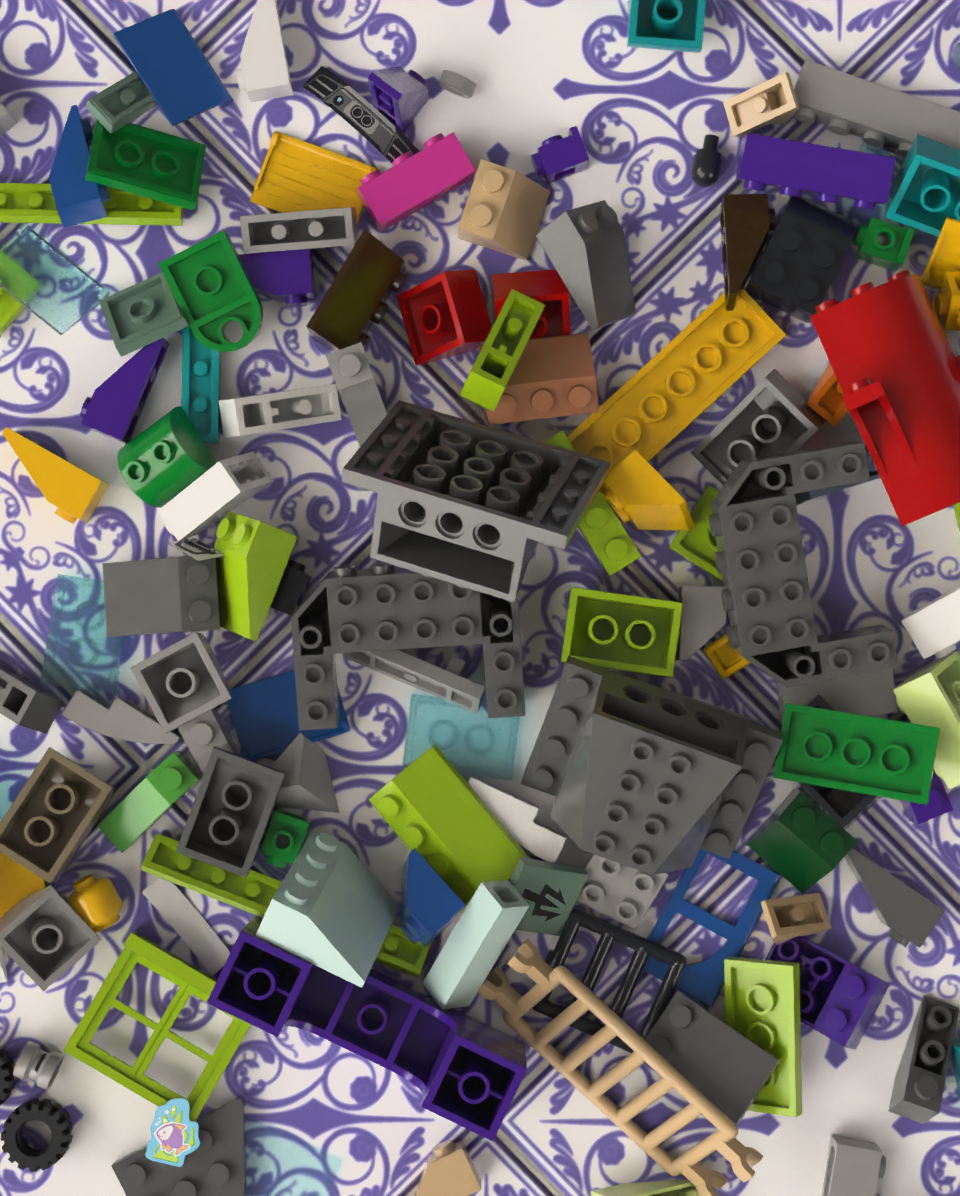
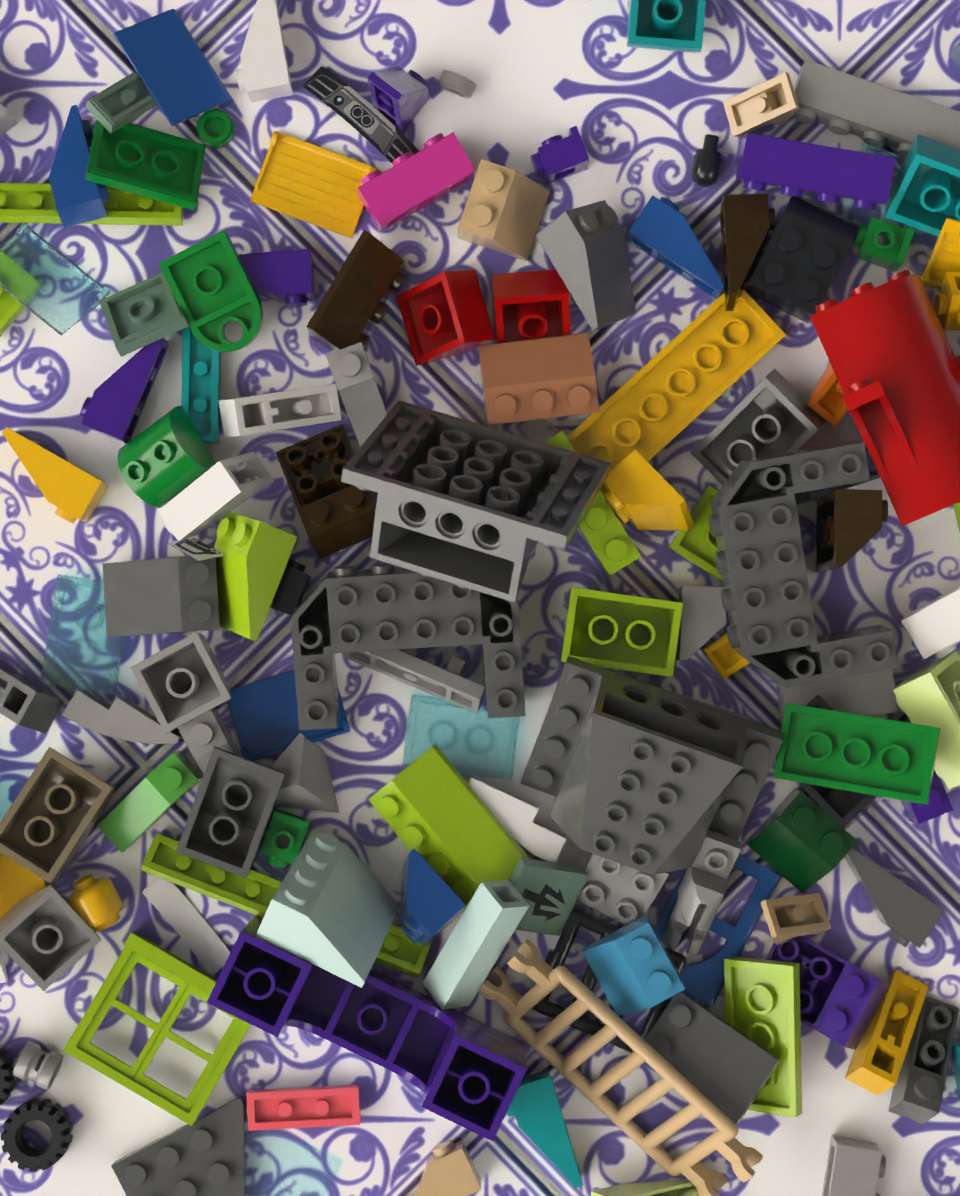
(172, 1133): sticker -> none
(215, 128): none -> green tile
(299, 230): light grey brick -> none
(303, 1107): none -> coral plate
(330, 510): none -> dark brown slope
(502, 350): lime slope -> none
(542, 1120): none -> teal slope
(634, 967): none -> dark azure slope
(670, 240): none -> blue slope
(702, 890): none -> light grey plate
(845, 524): none -> dark brown slope
(888, 1036): none -> yellow slope

